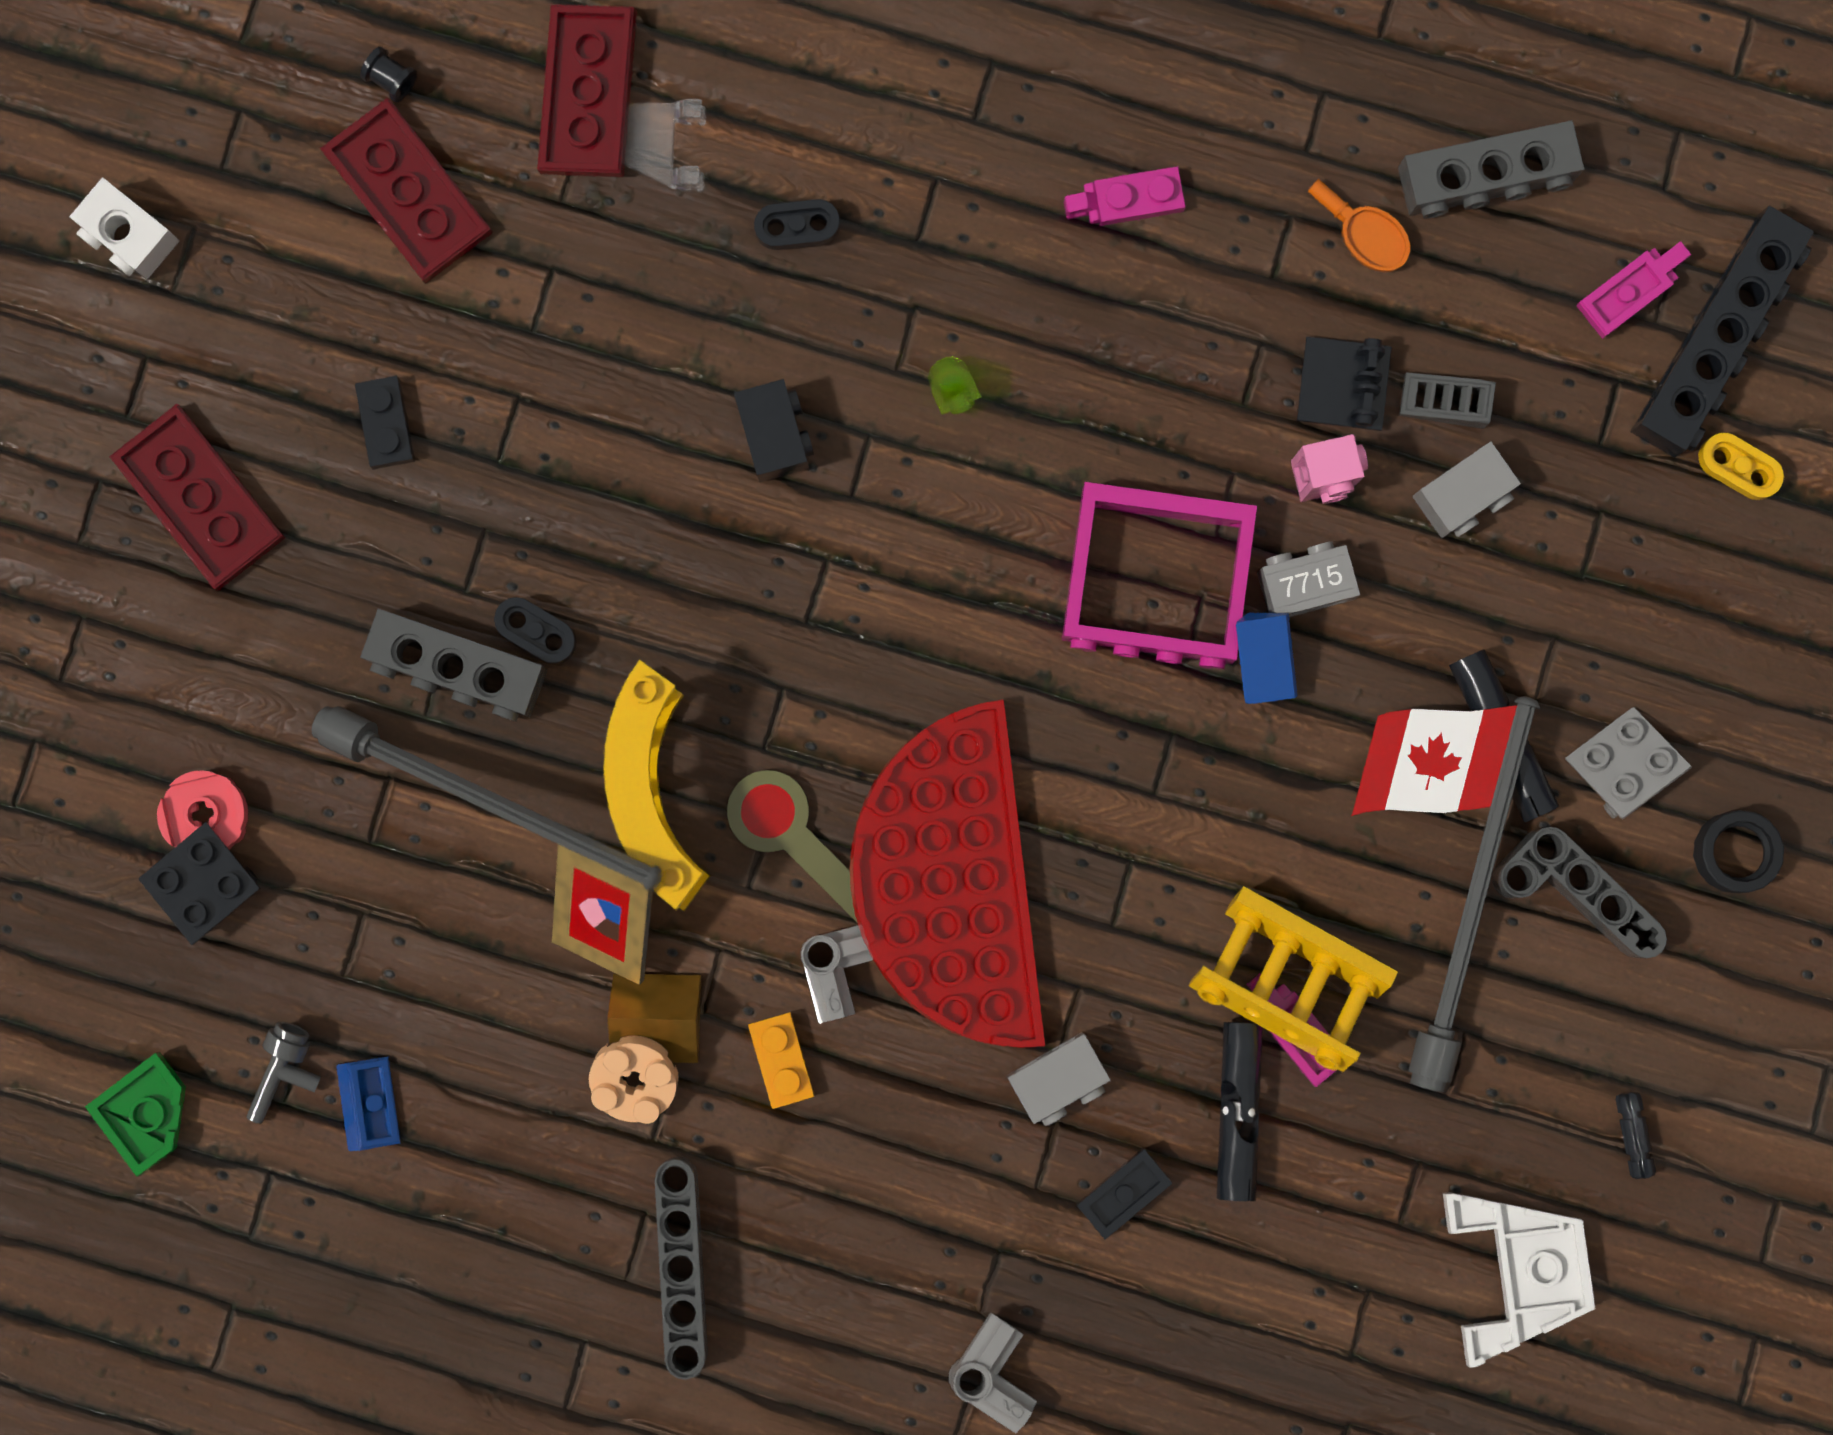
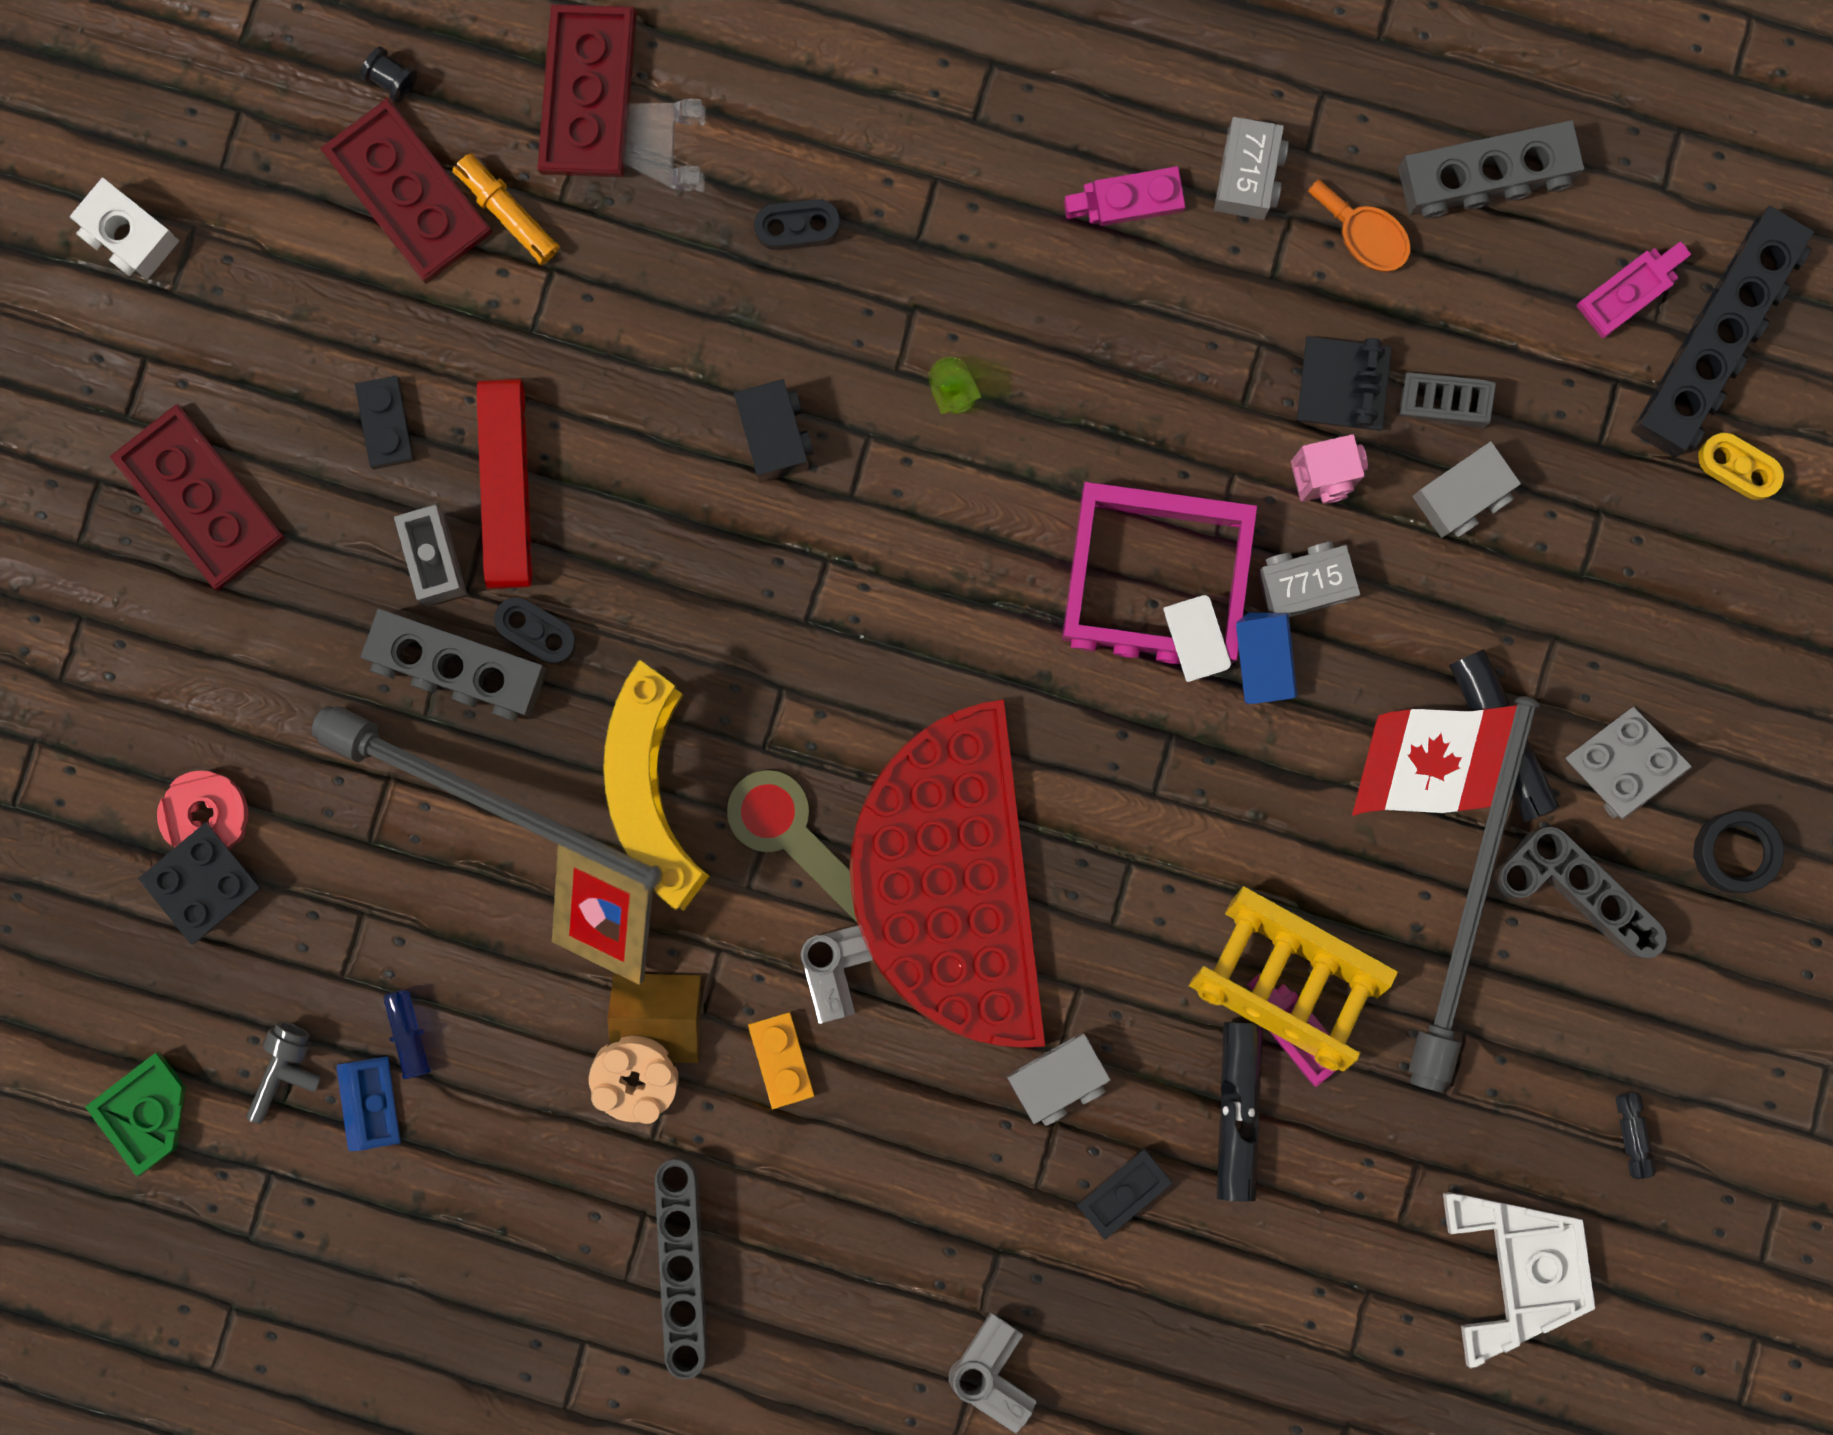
(406, 1034): none -> clear blue axle
(430, 555): none -> light grey brick
(495, 197): none -> light orange pin
(504, 484): none -> red beam
(1197, 638): none -> white sticker
(1250, 167): none -> light grey brick

